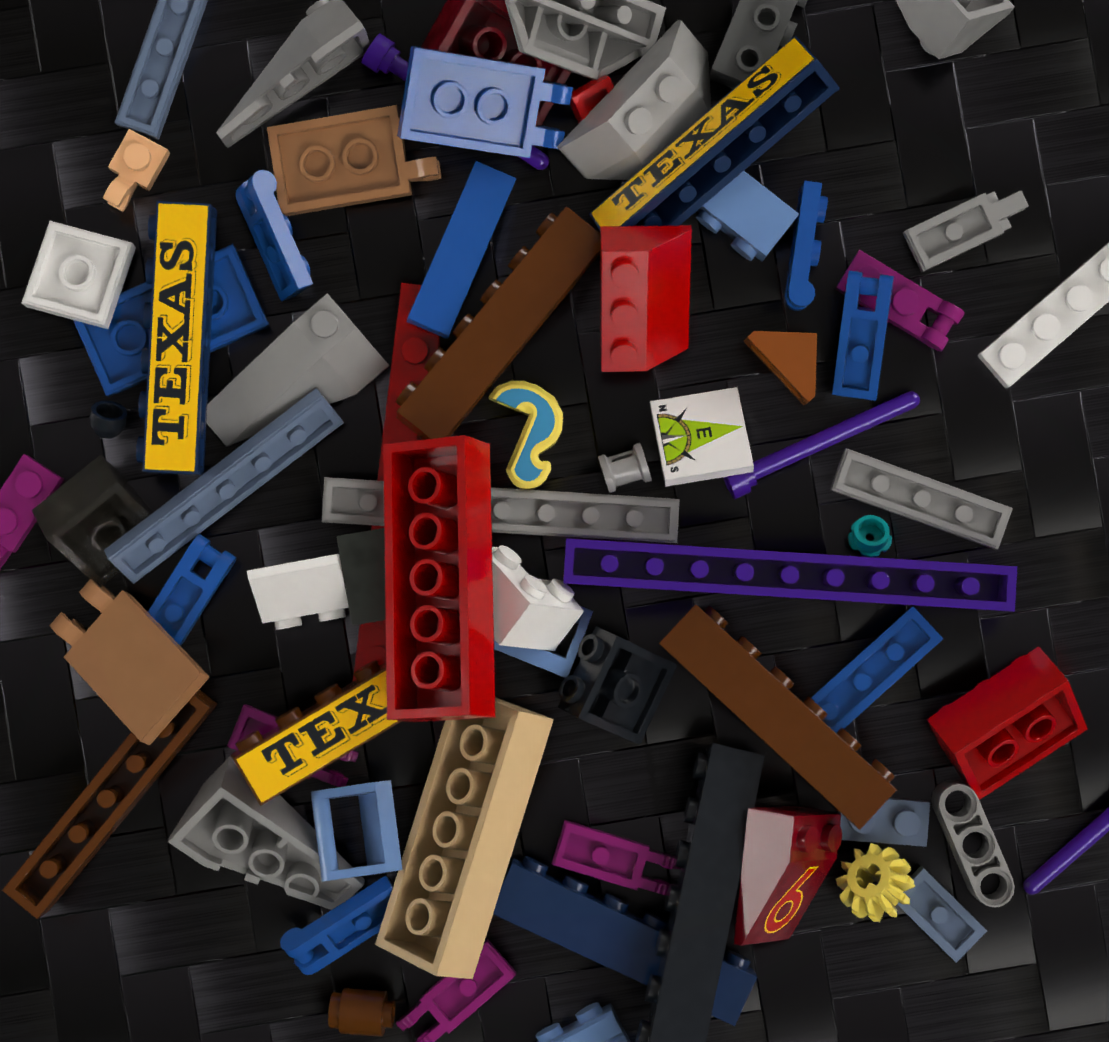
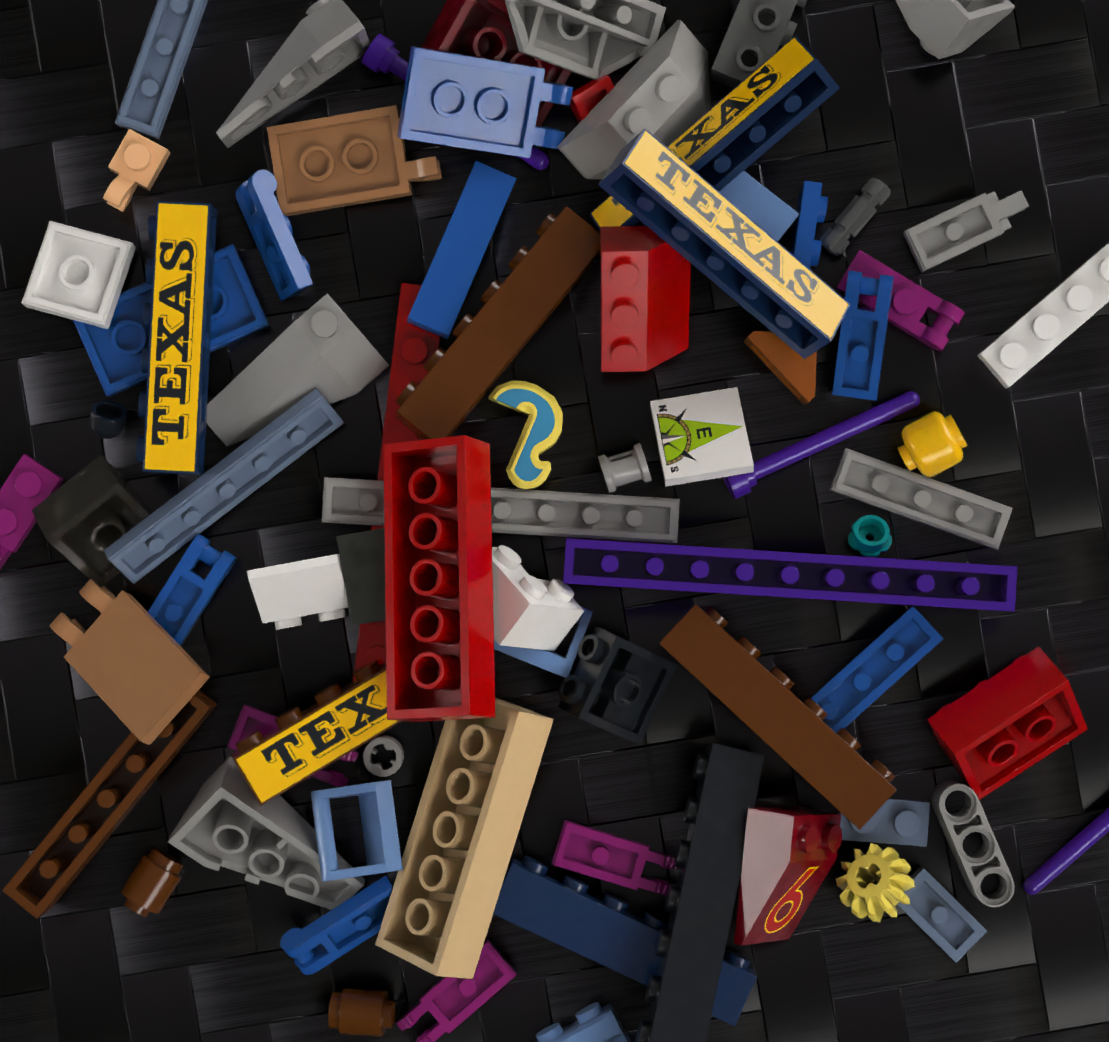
(152, 882): none -> reddish brown brick
(377, 768): none -> light grey bush
(724, 244): none -> brick
(855, 216): none -> dark grey axle
(932, 444): none -> yellow head

